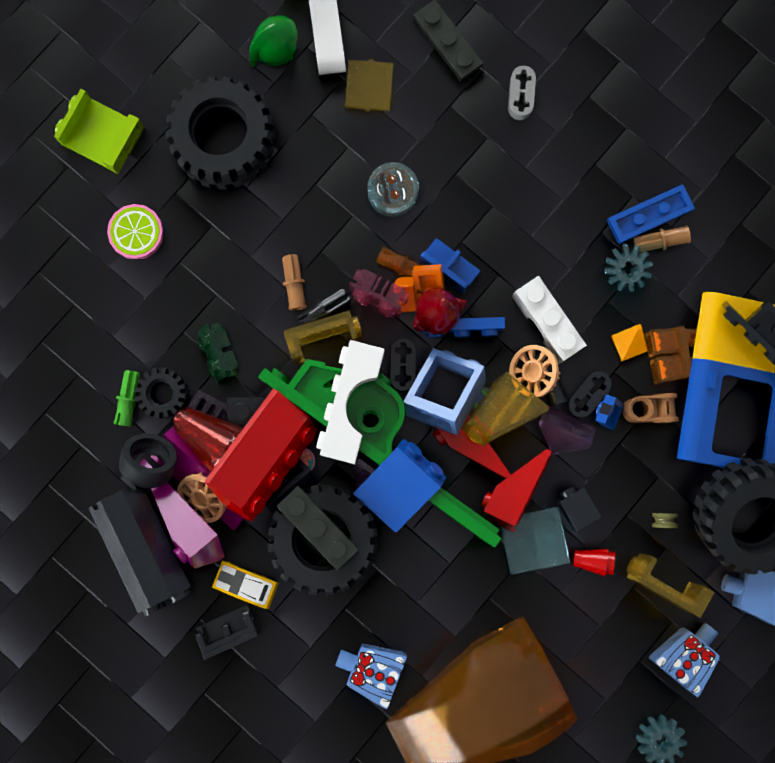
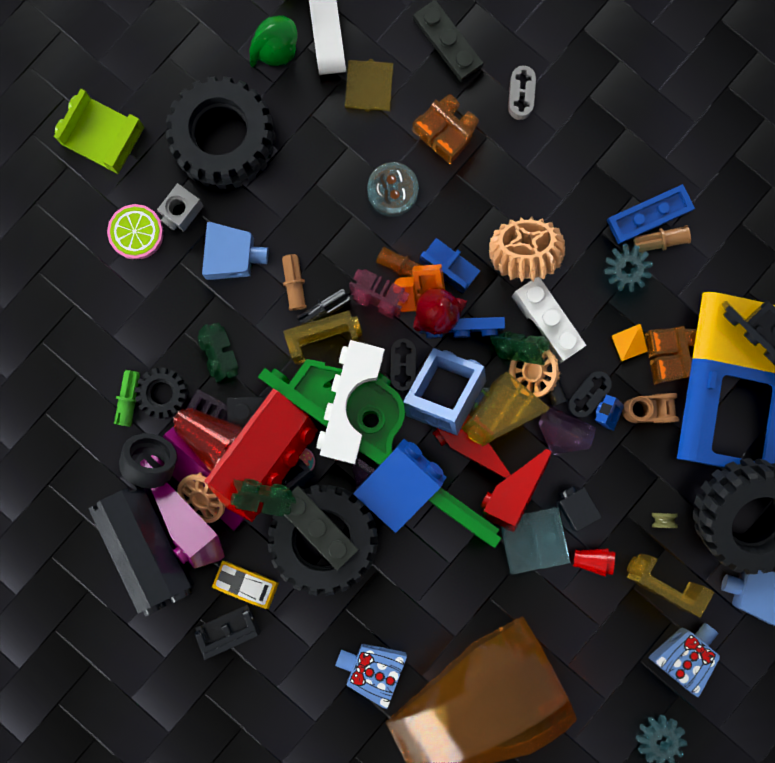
(176, 197): none -> light grey brick
(230, 252): none -> medium blue torso
(275, 498): none -> clear green hinge
(444, 130): none -> clear orange hips
(518, 348): none -> clear green hinge
(527, 249): none -> light nougat gear

